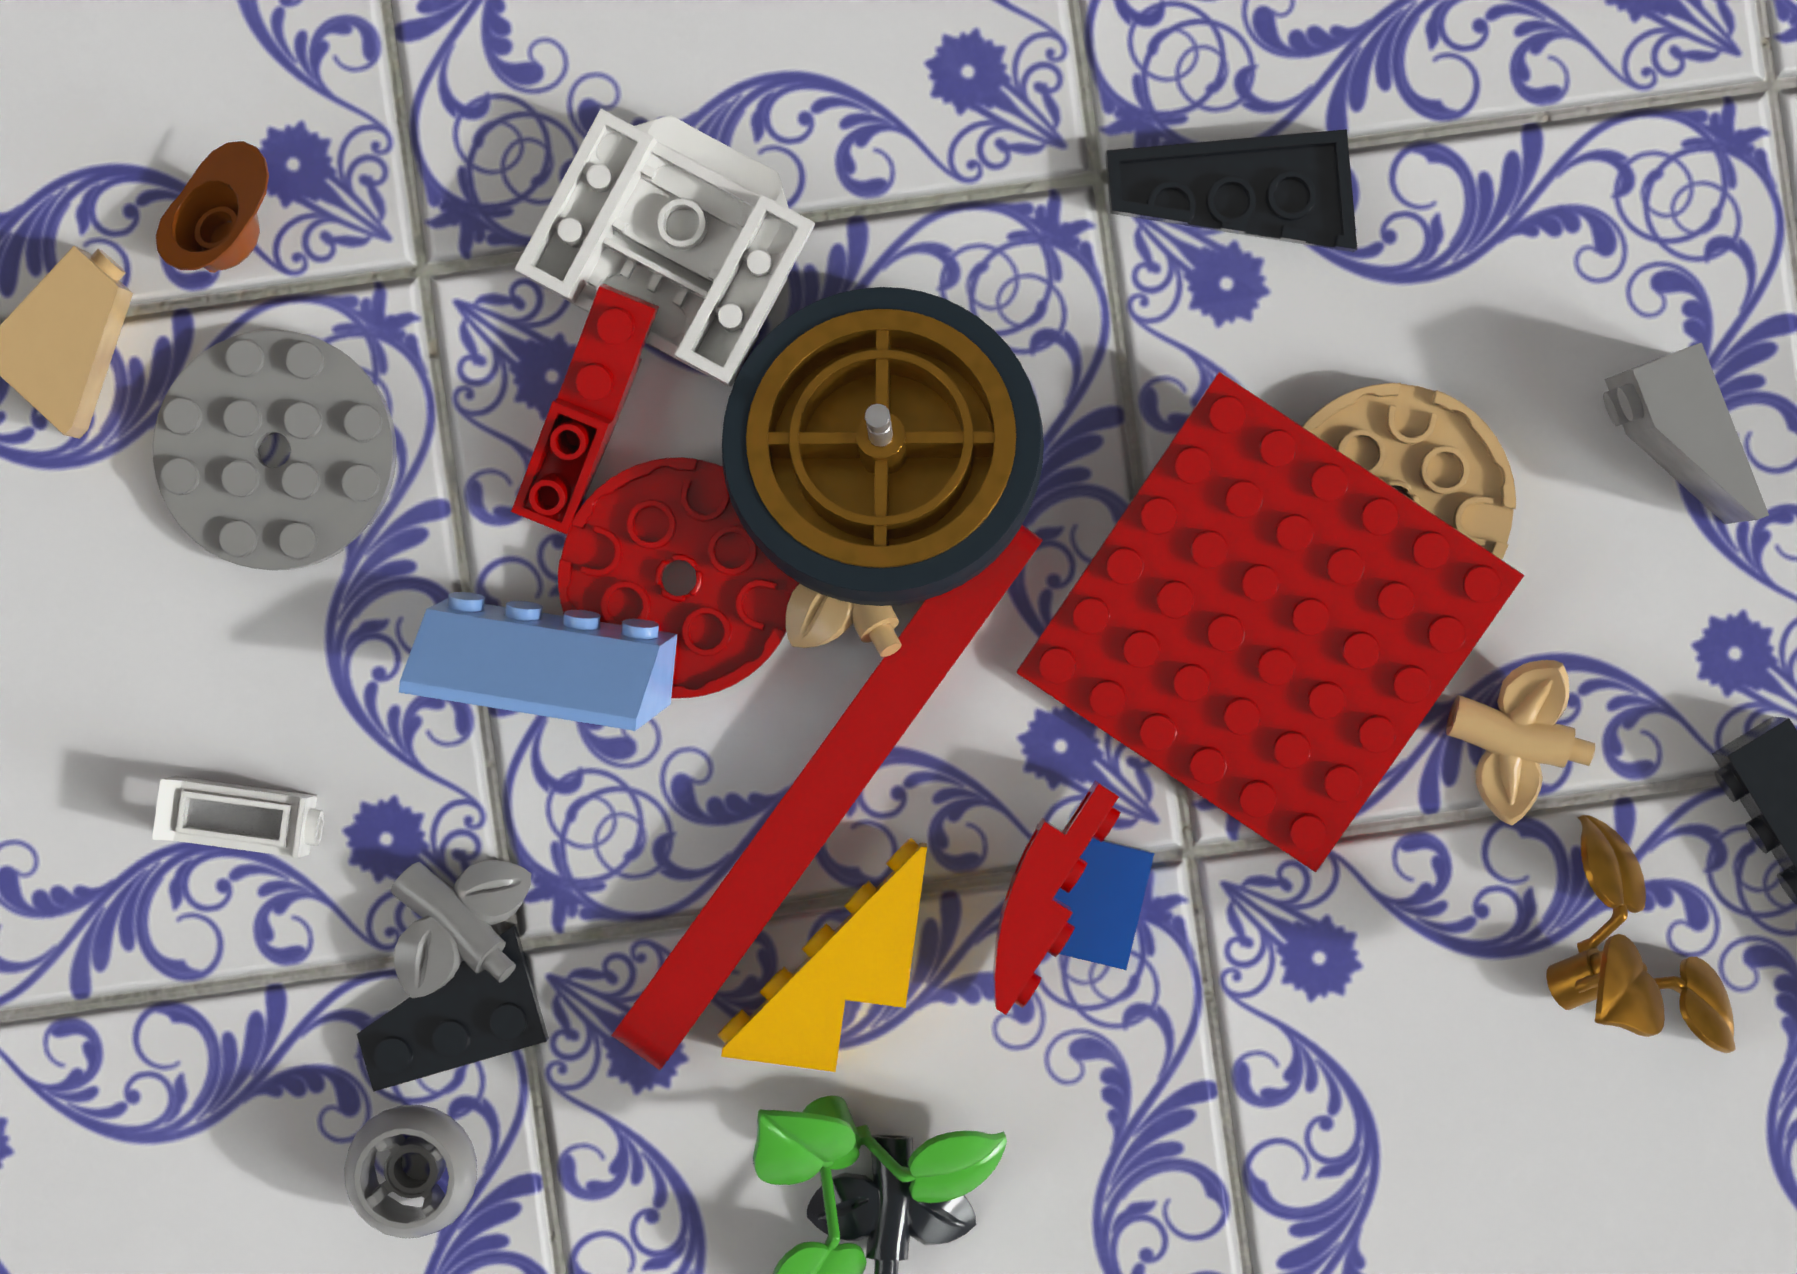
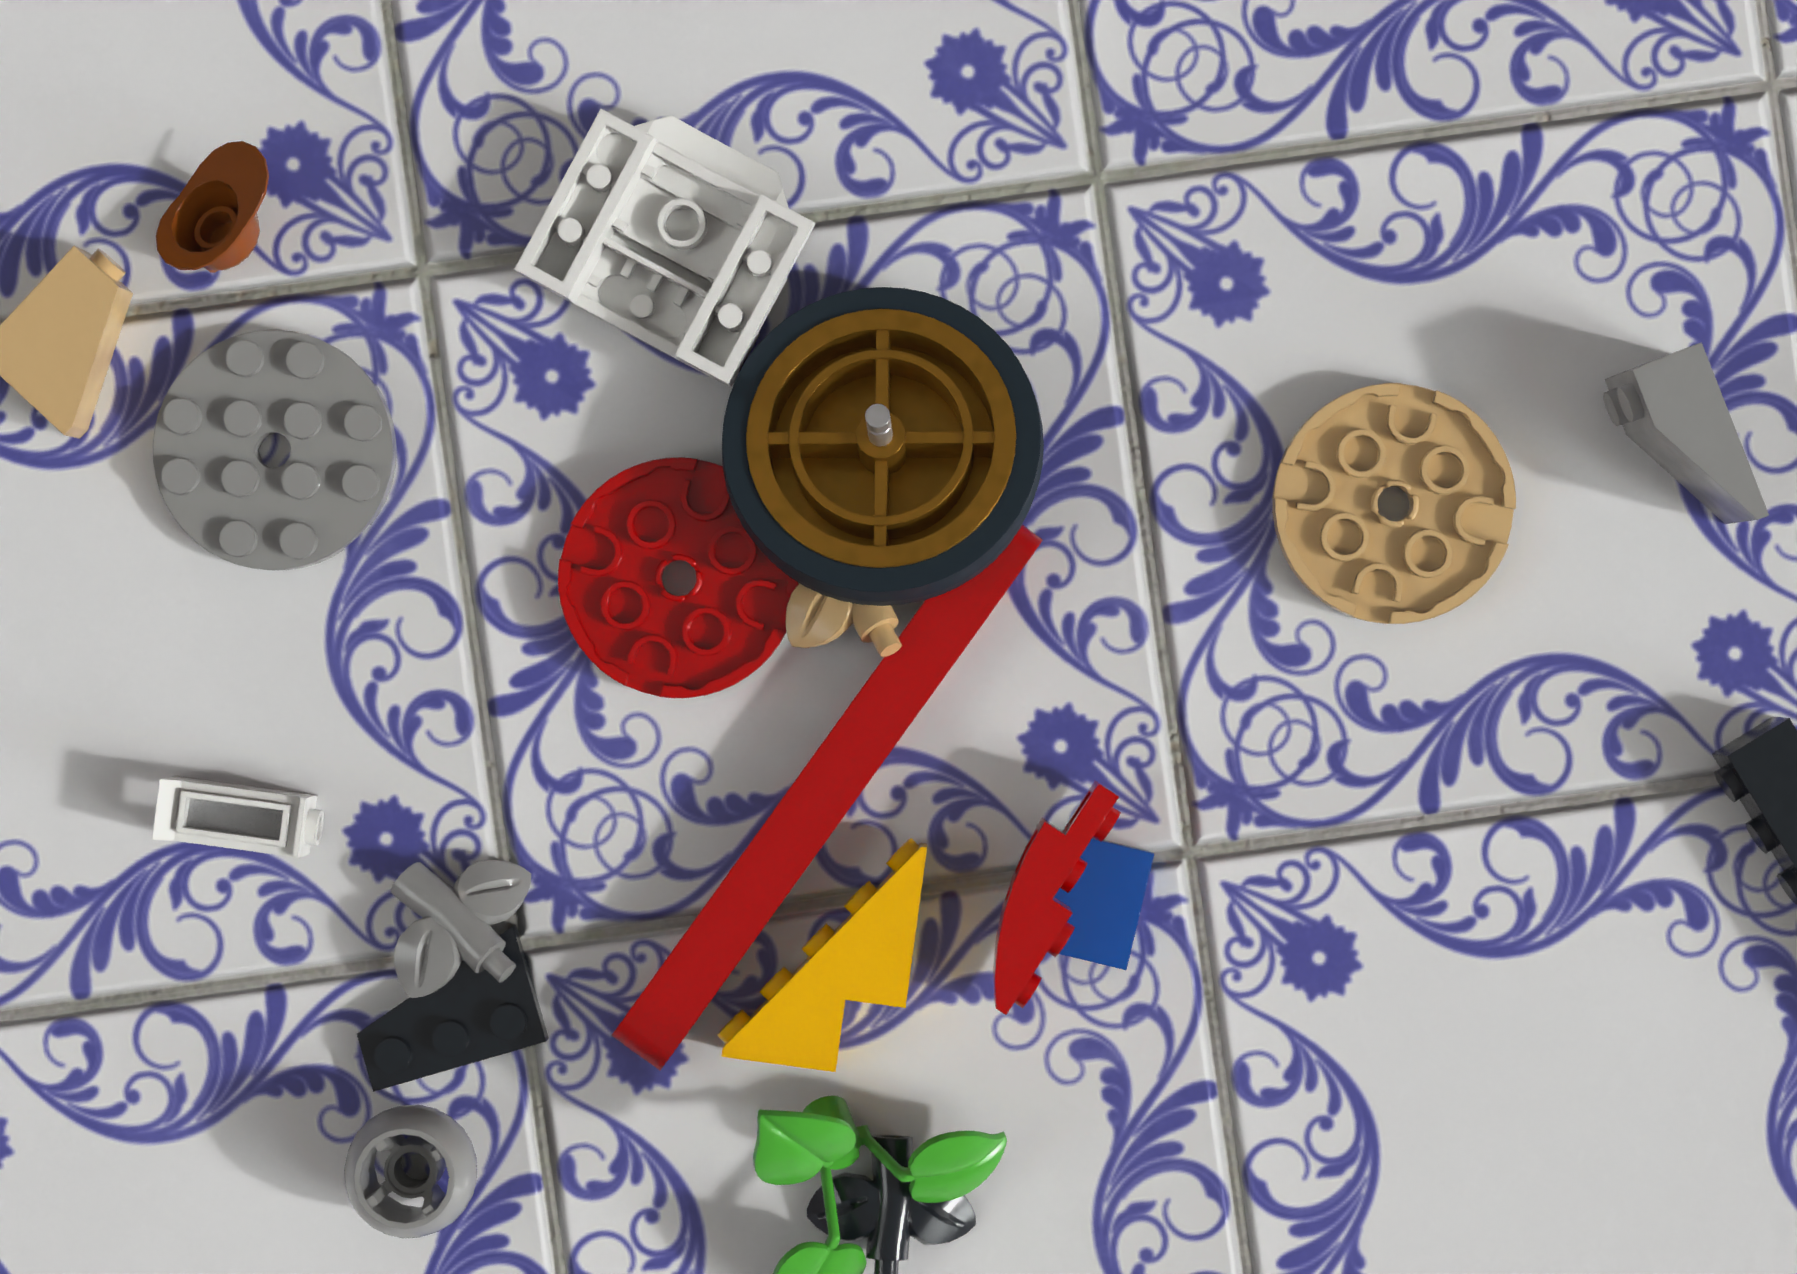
(542, 662): light blue slope -> none
(585, 409): red slope -> none
(1255, 186): black wing -> none
(1269, 622): red plate -> none
(1519, 736): tan plant -> none
(1617, 975): pearl gold plant -> none

